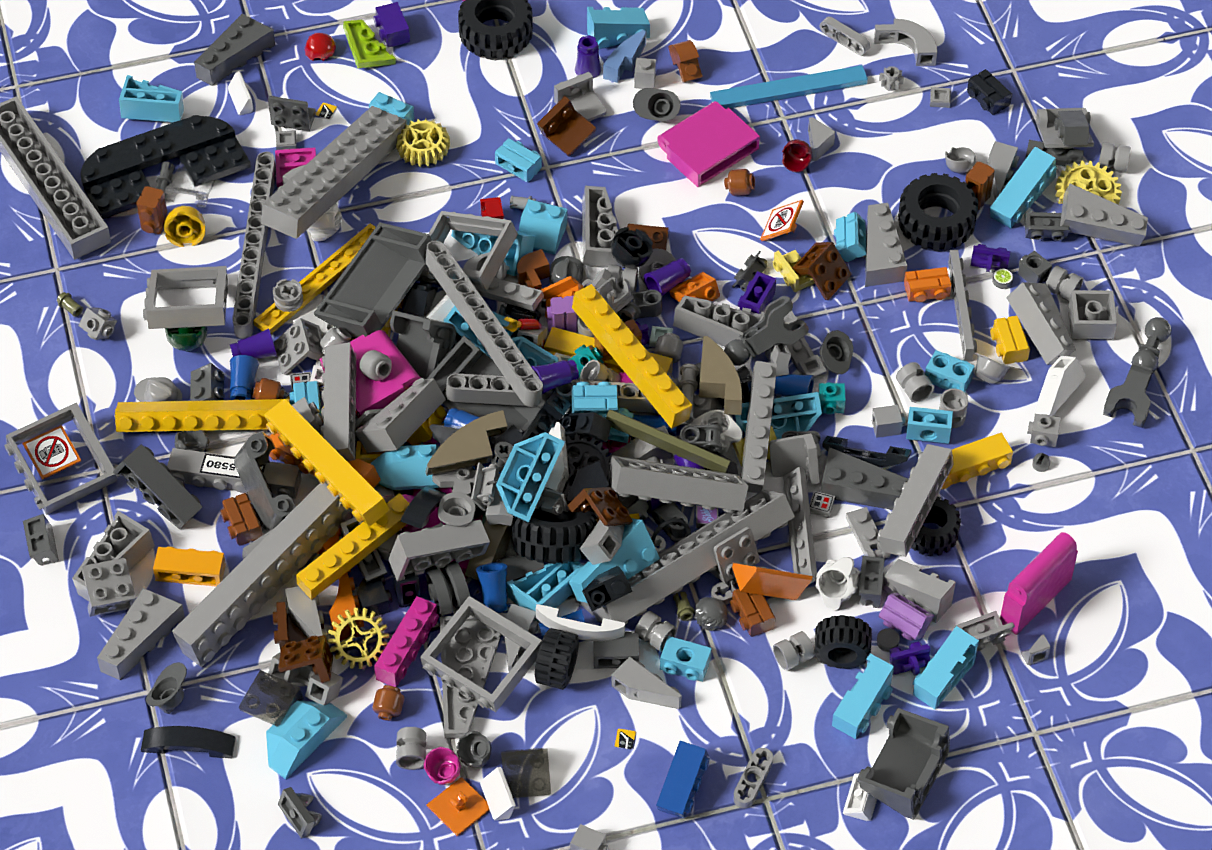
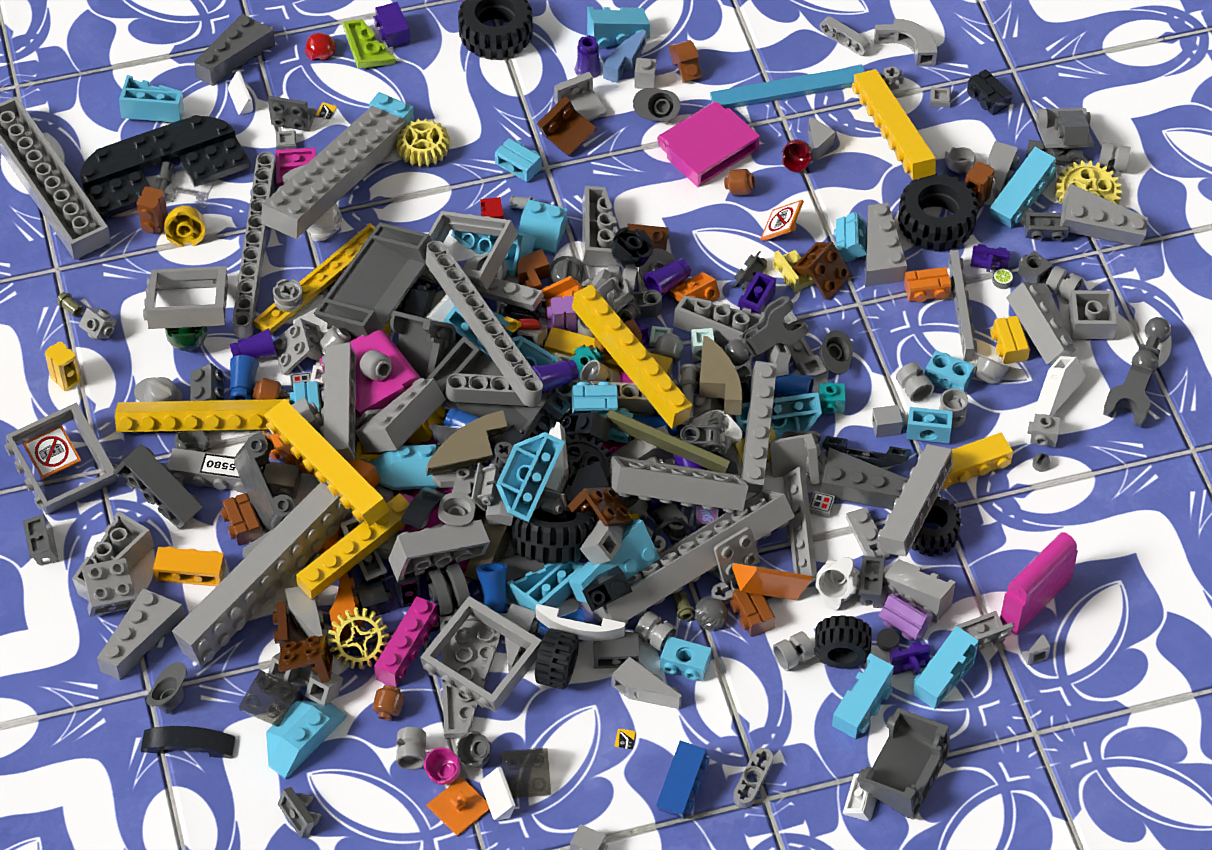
(62, 366): none -> yellow brick
(697, 341): none -> light aqua brick
(894, 124): none -> yellow brick

